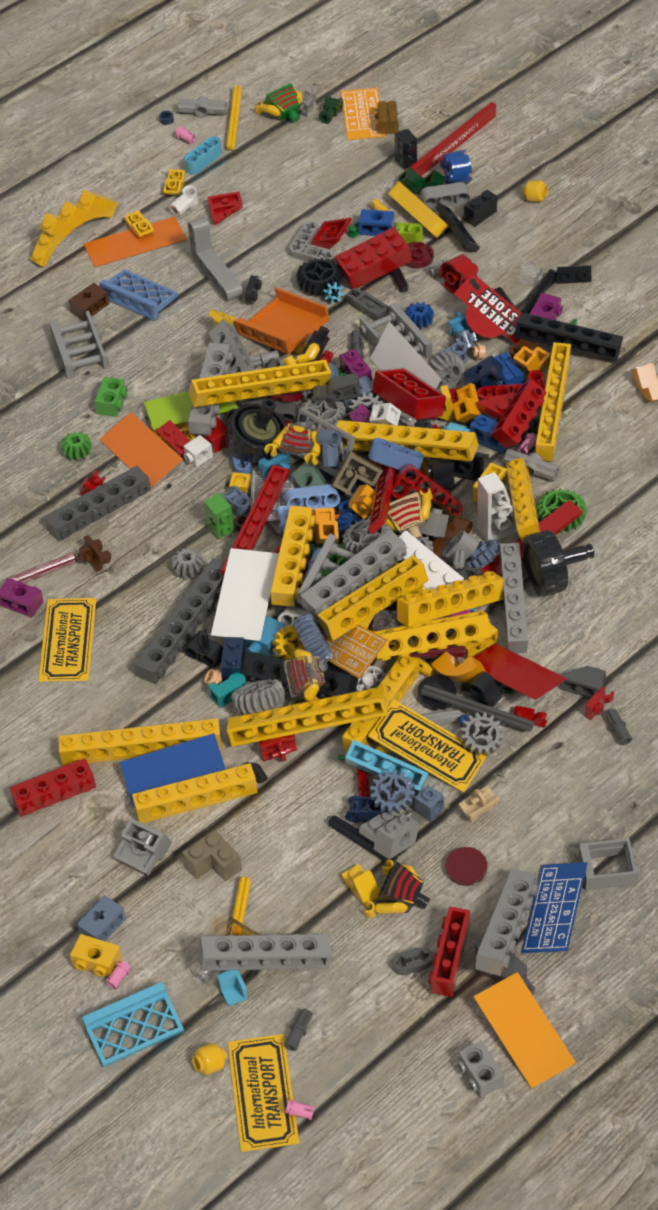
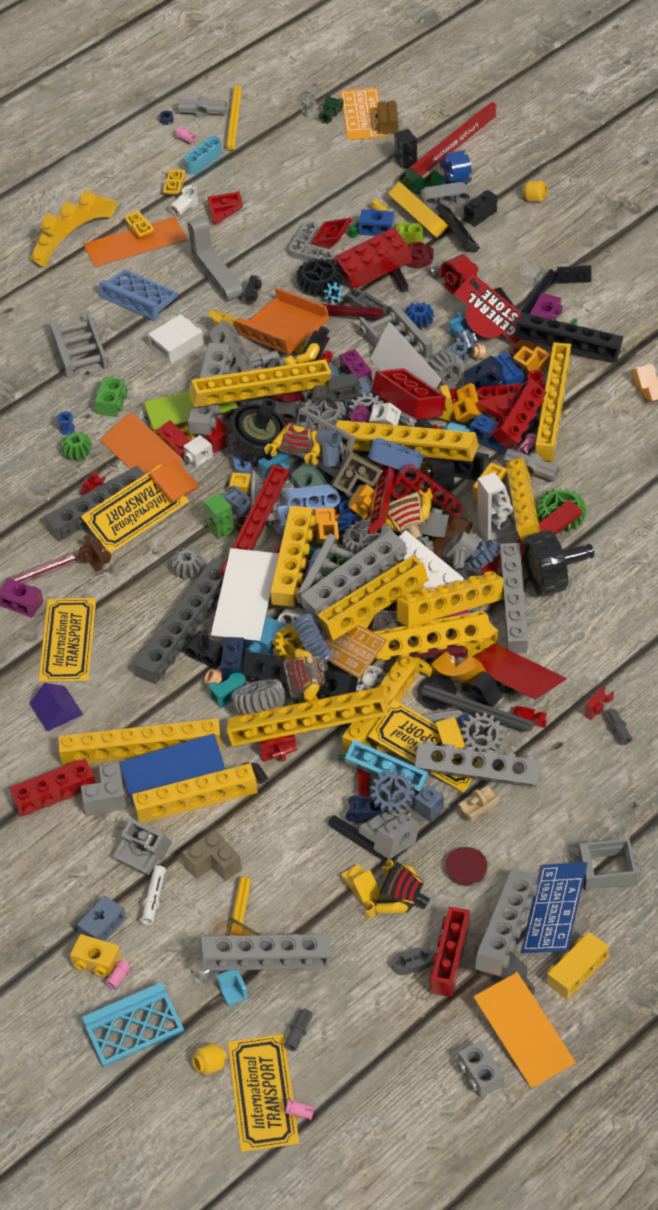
(54, 706): none -> dark purple slope
(66, 425): none -> blue bush
(90, 299): reddish brown brick -> none
(106, 795): none -> light grey brick
(130, 512): none -> yellow sticker
(151, 902): none -> white pin
(173, 480): none -> orange slope
(175, 338): none -> white brick
(282, 103): torso -> none
(354, 311): none -> dark red axle
(357, 343): dark grey pin -> none
(450, 733): none -> yellow slope
(486, 772): none -> light grey brick
(577, 965): none -> yellow brick
(584, 681): dark grey slope -> none

